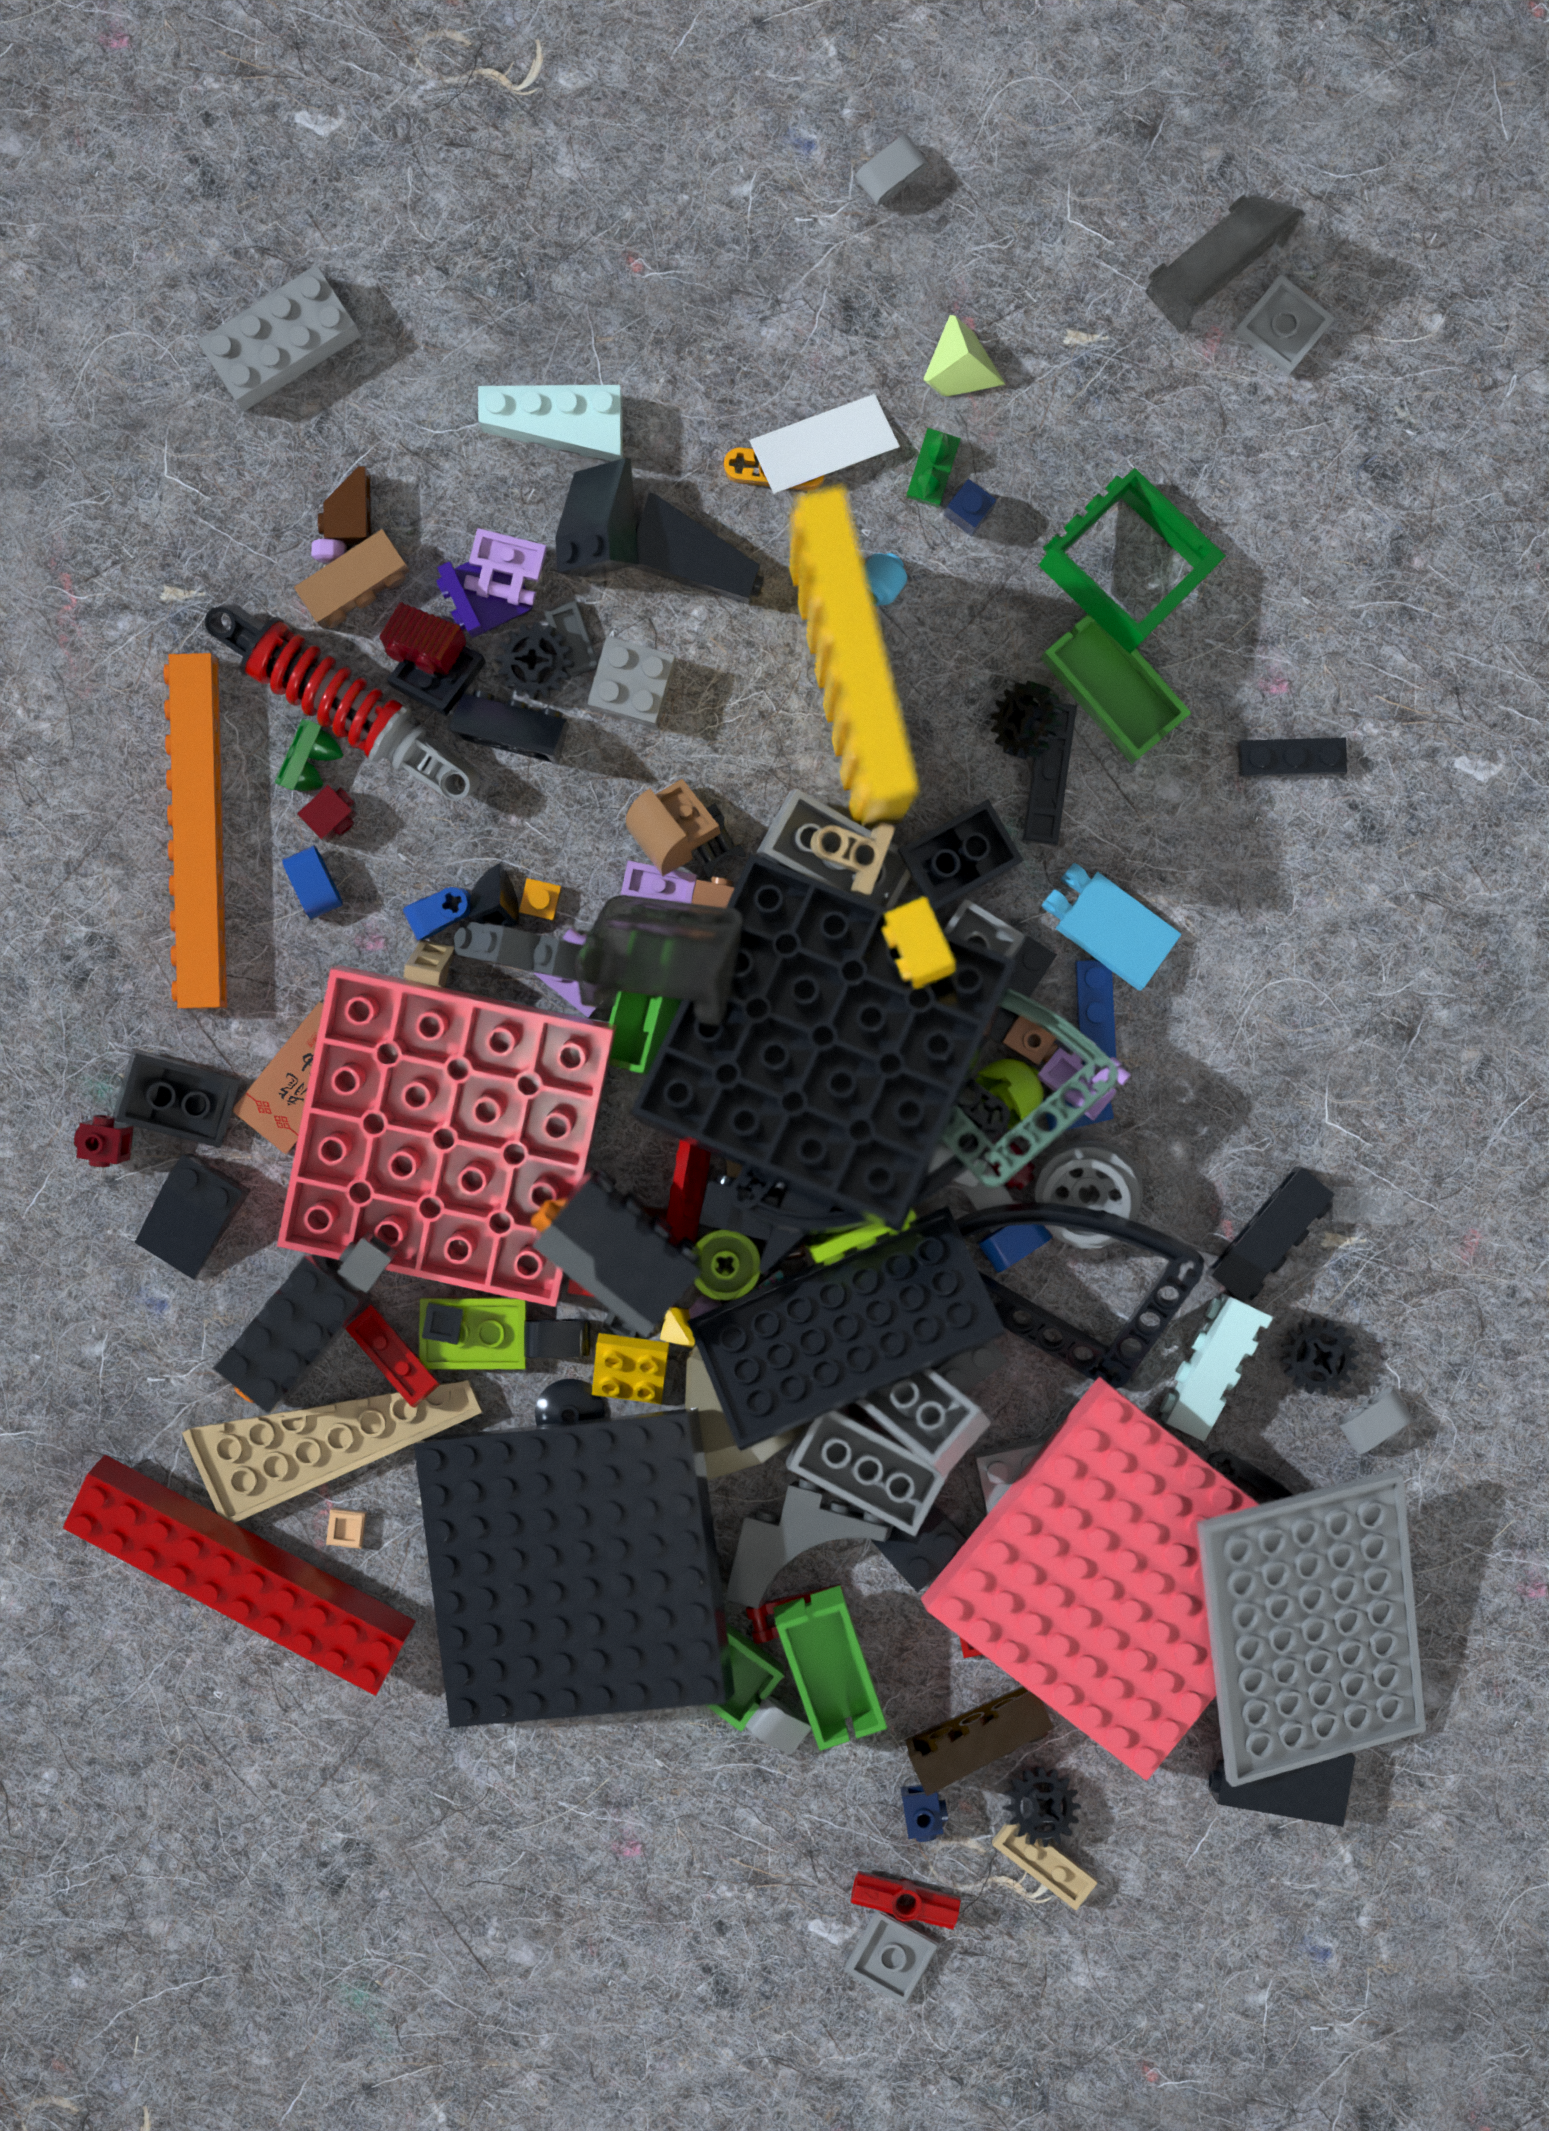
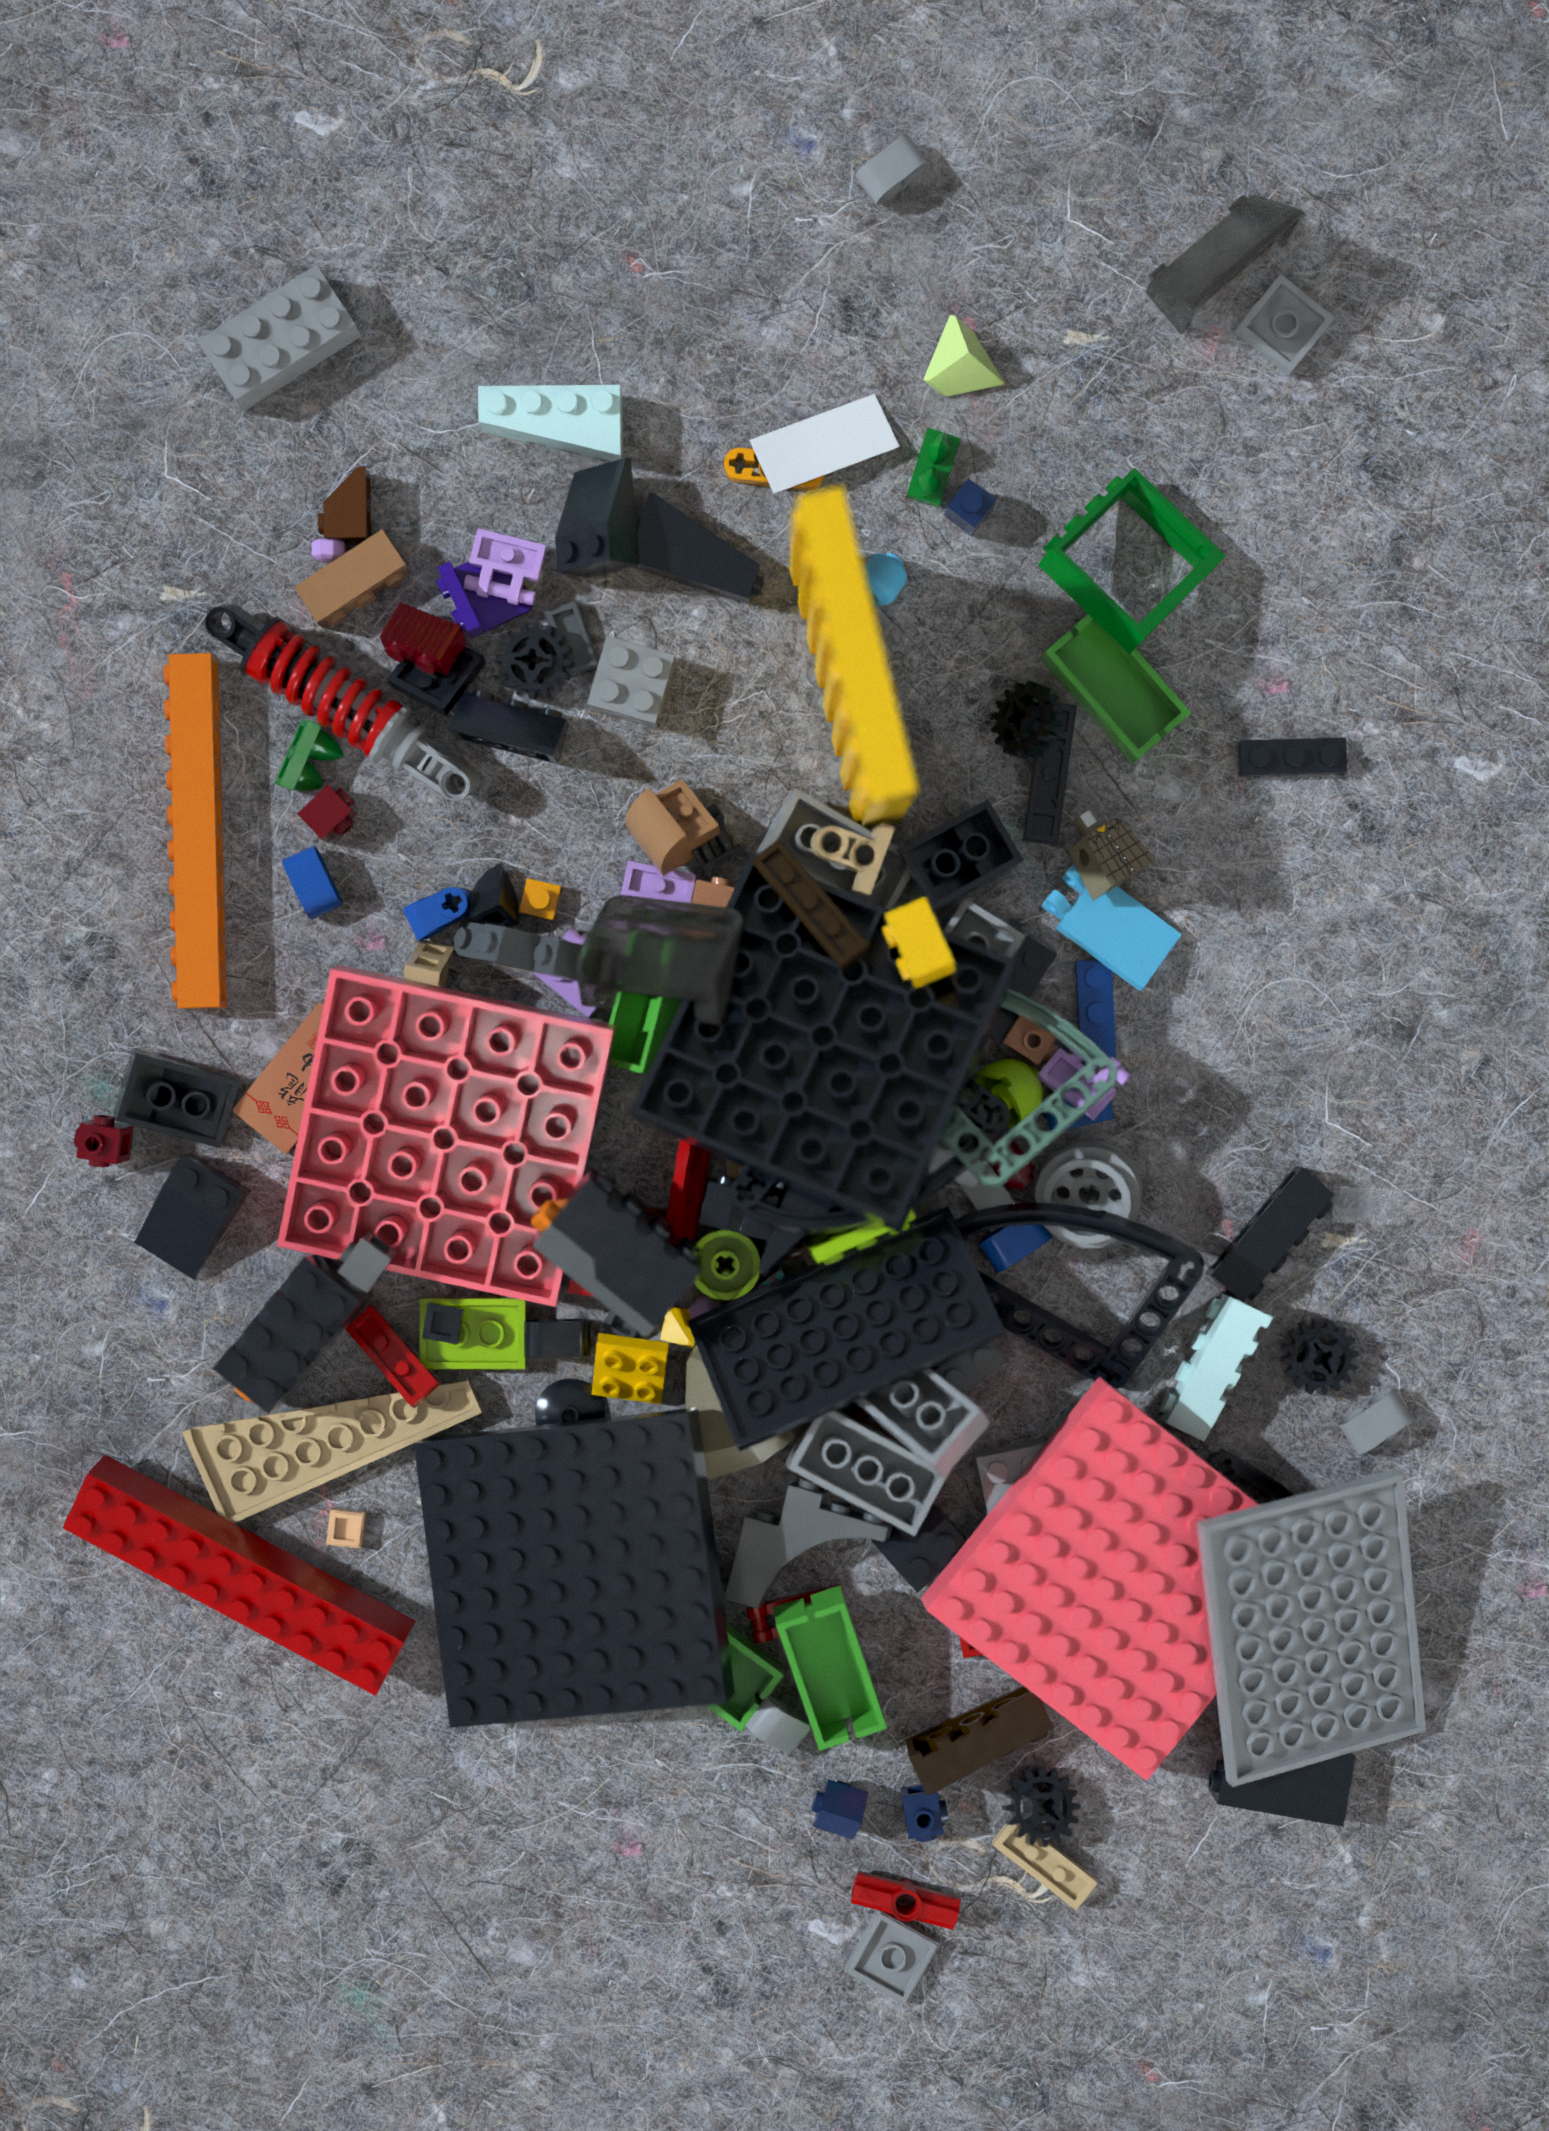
(810, 904): none -> dark brown tile
(839, 1808): none -> dark blue brick
(1107, 854): none -> dark tan torso

